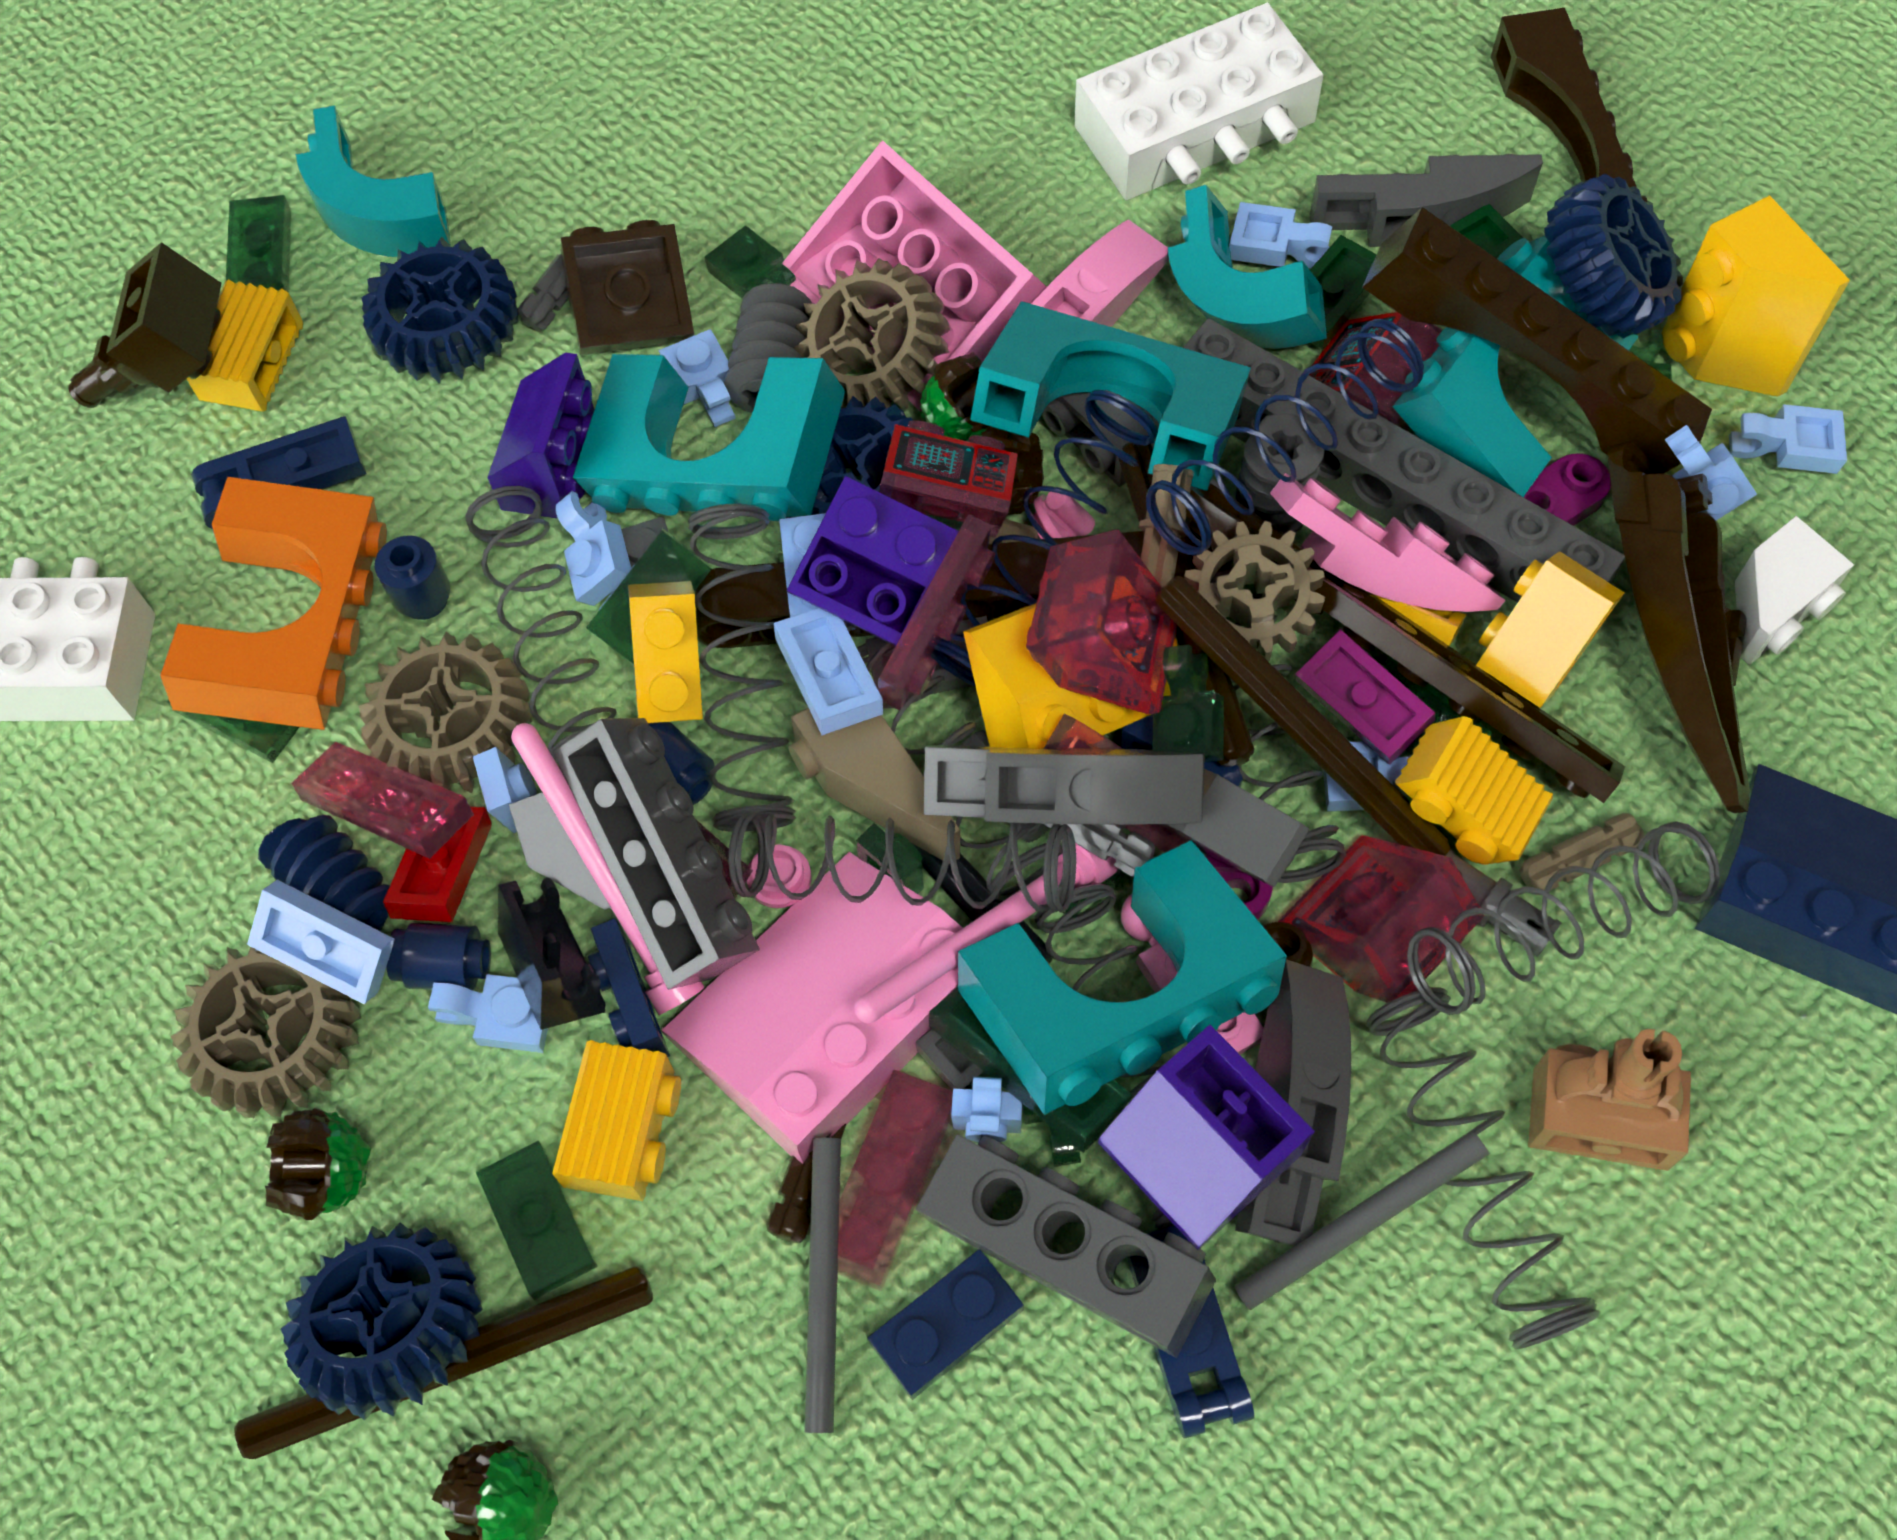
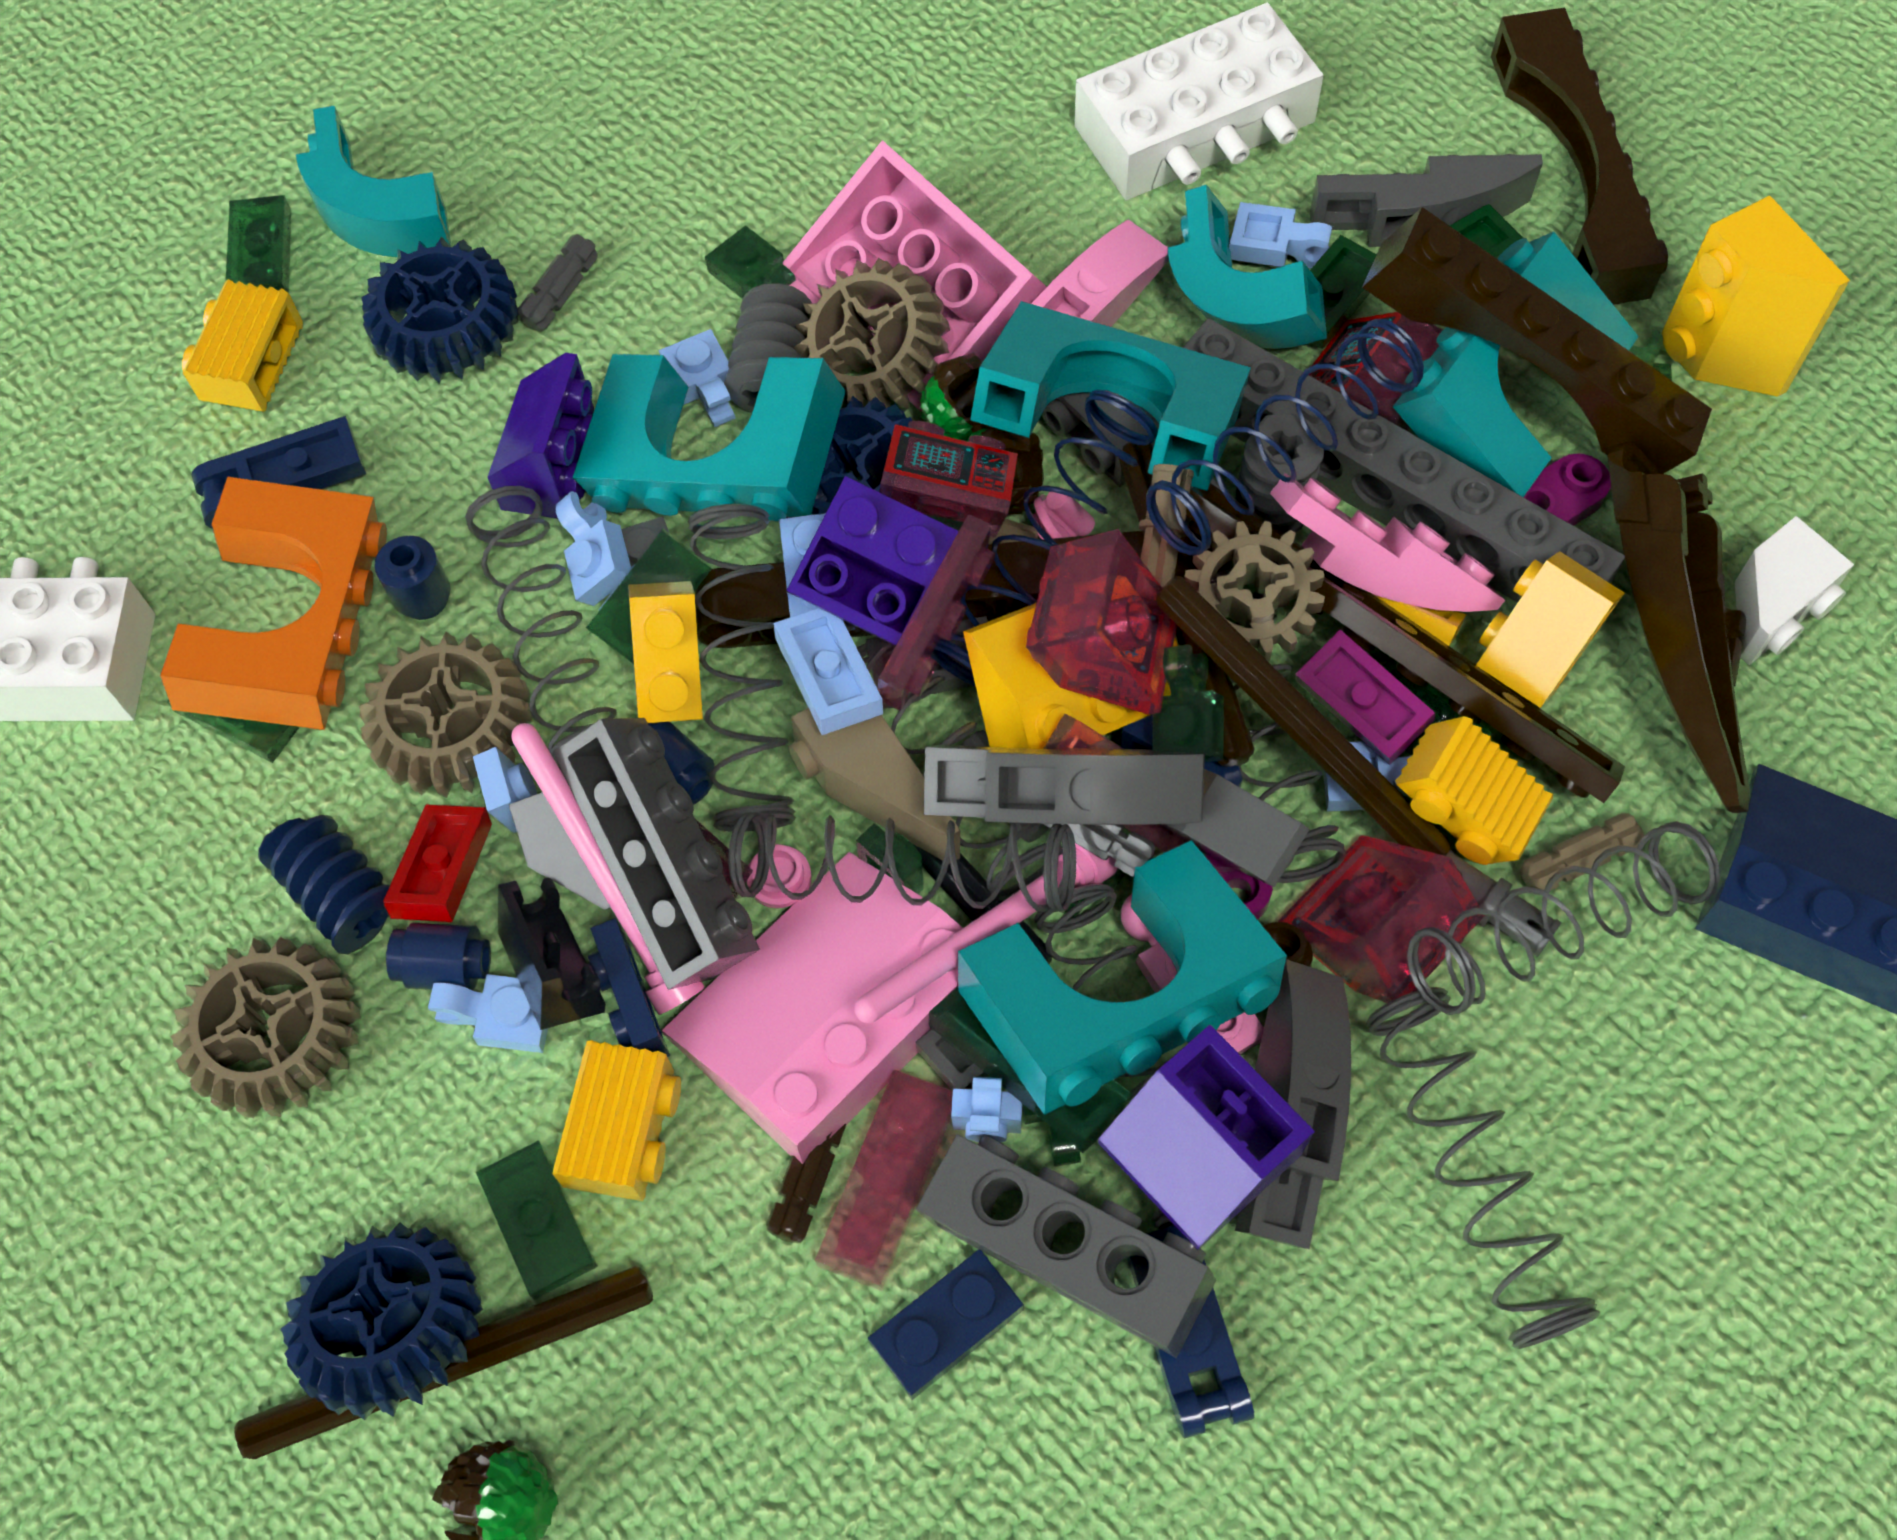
(157, 329): dark brown brick -> none
(315, 1163): dark brown piece -> none
(320, 941): light blue plate -> none
(383, 799): clear pink plate -> none
(626, 287): dark brown plate -> none
(823, 1286): dark grey piece -> none
(1361, 1219): dark grey piece -> none
(1613, 256): dark blue gear -> none
(1614, 1107): medium nougat brick -> none
(1724, 476): light blue plate -> none
(1798, 434): light blue plate -> none

